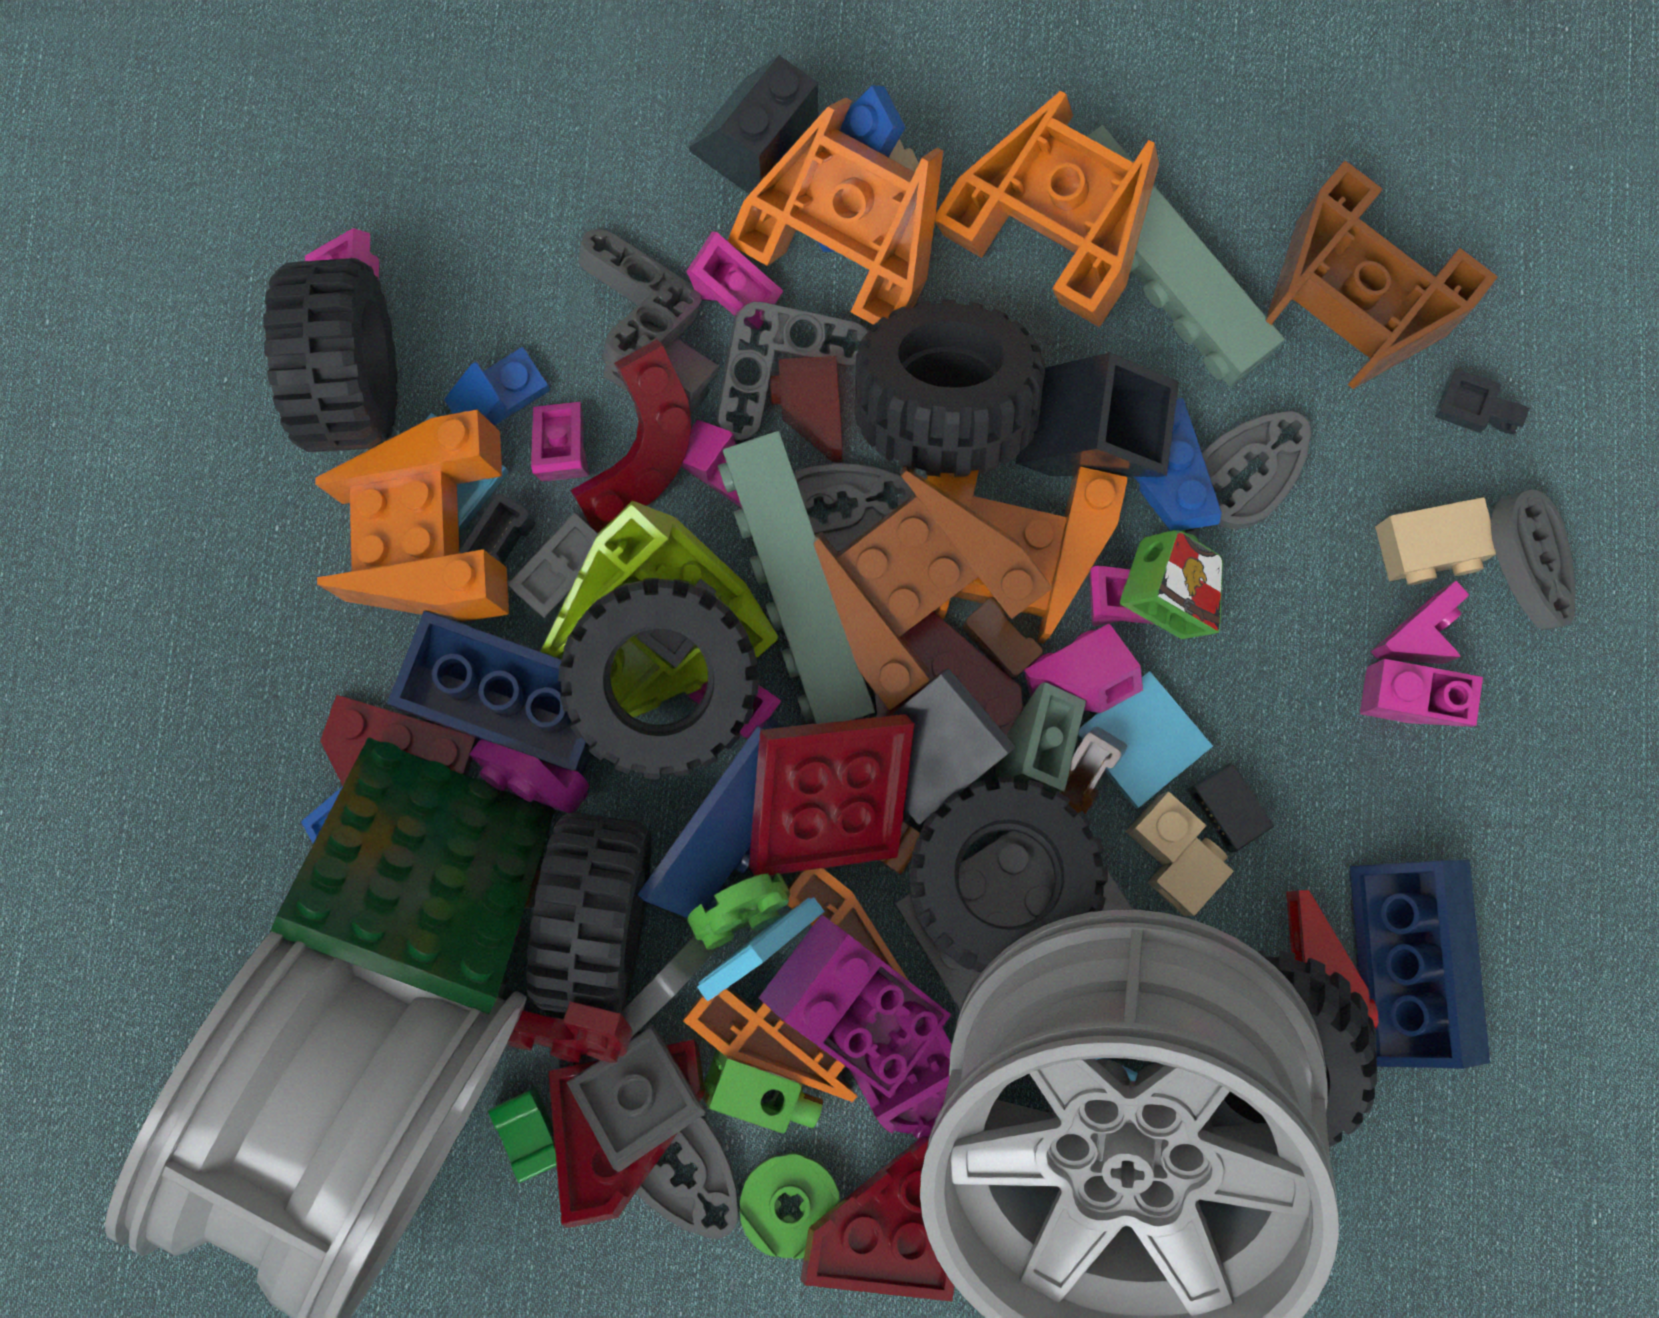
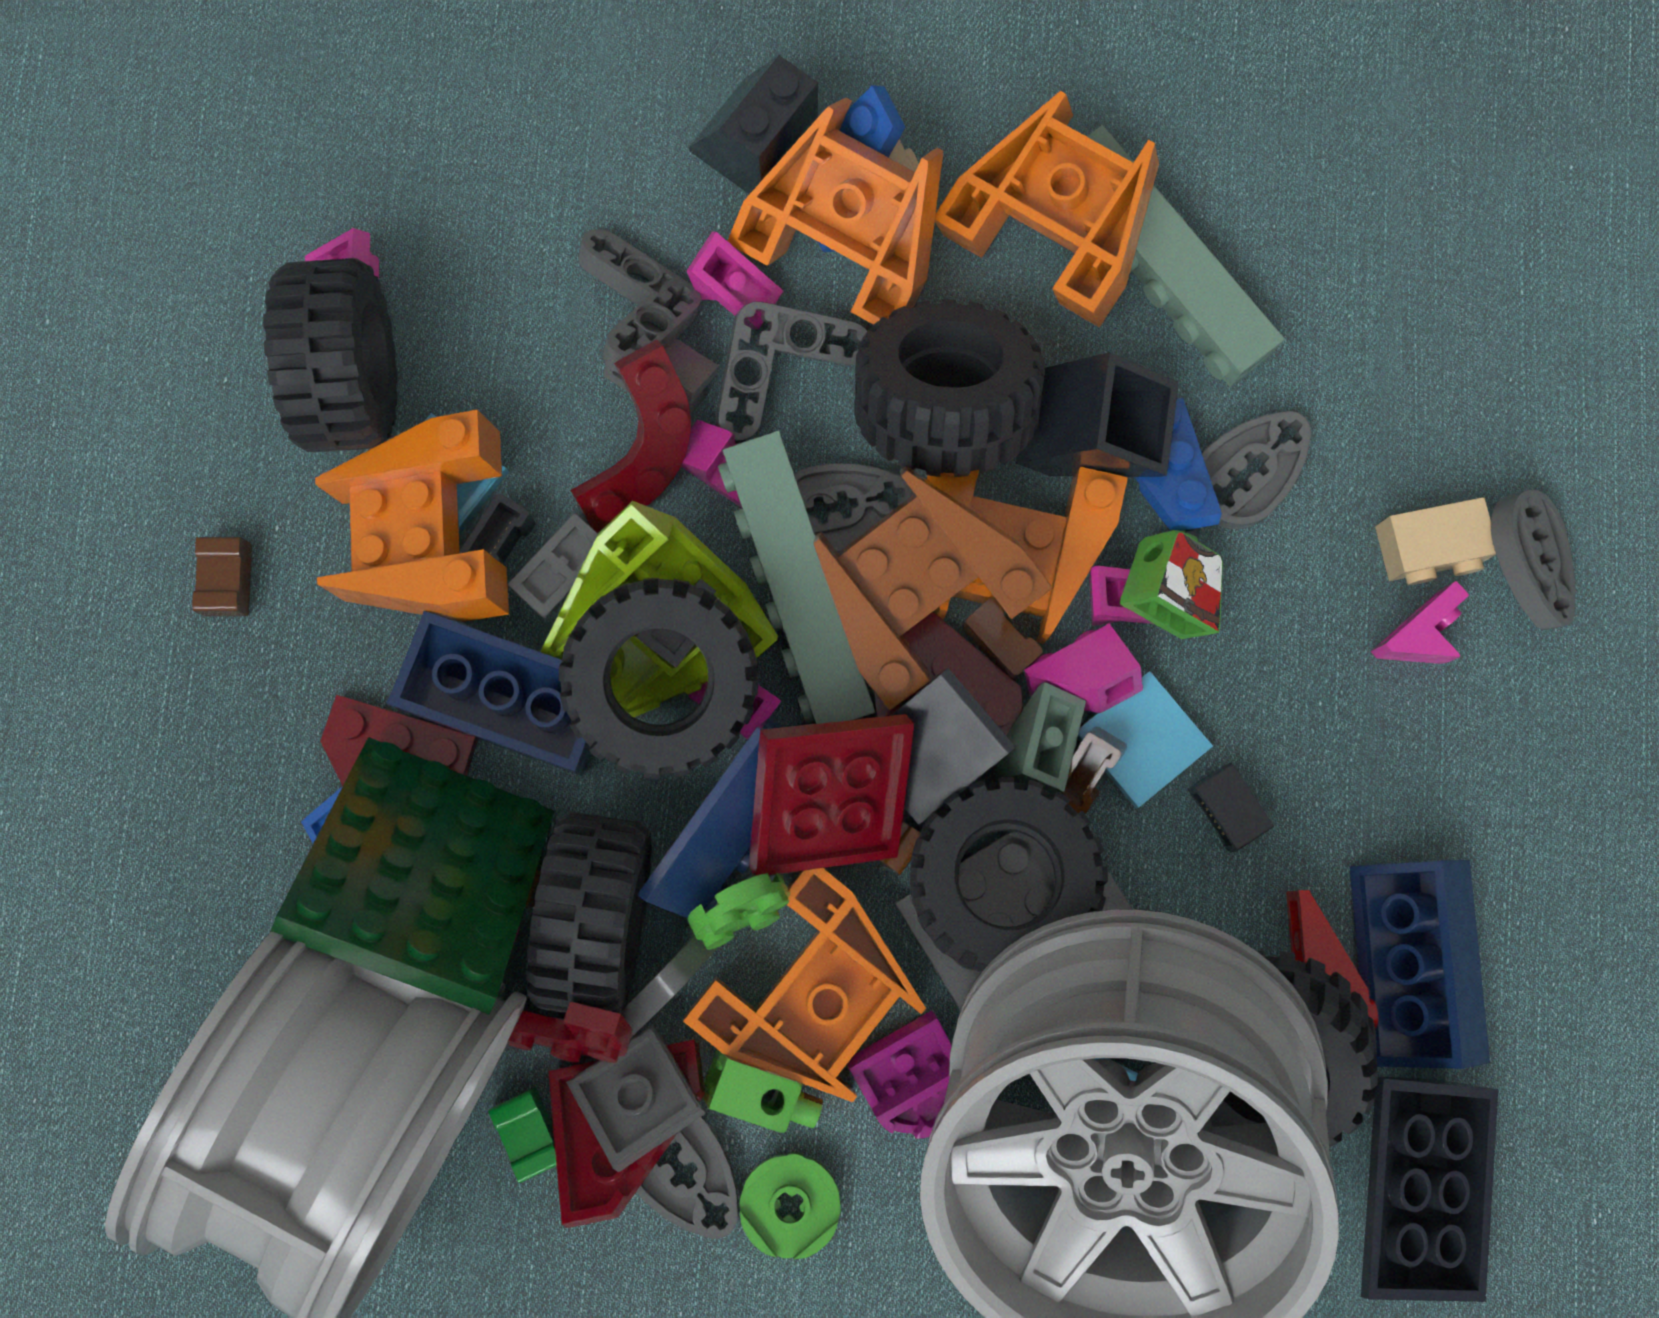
(222, 576): none -> reddish brown piece
(498, 389): blue slope -> none
(530, 777): magenta slope -> none
(558, 442): dark pink slope -> none
(760, 948): medium azure tile -> none
(811, 401): clear red slope -> none
(854, 1006): magenta slope -> none
(879, 1237): dark red plate -> none
(1166, 828): tan brick -> none
(1192, 877): tan brick -> none
(1367, 284): dark orange wedge -> none
(1420, 694): dark pink slope -> none
(1429, 1191): none -> black slope
(1474, 402): black plate -> none

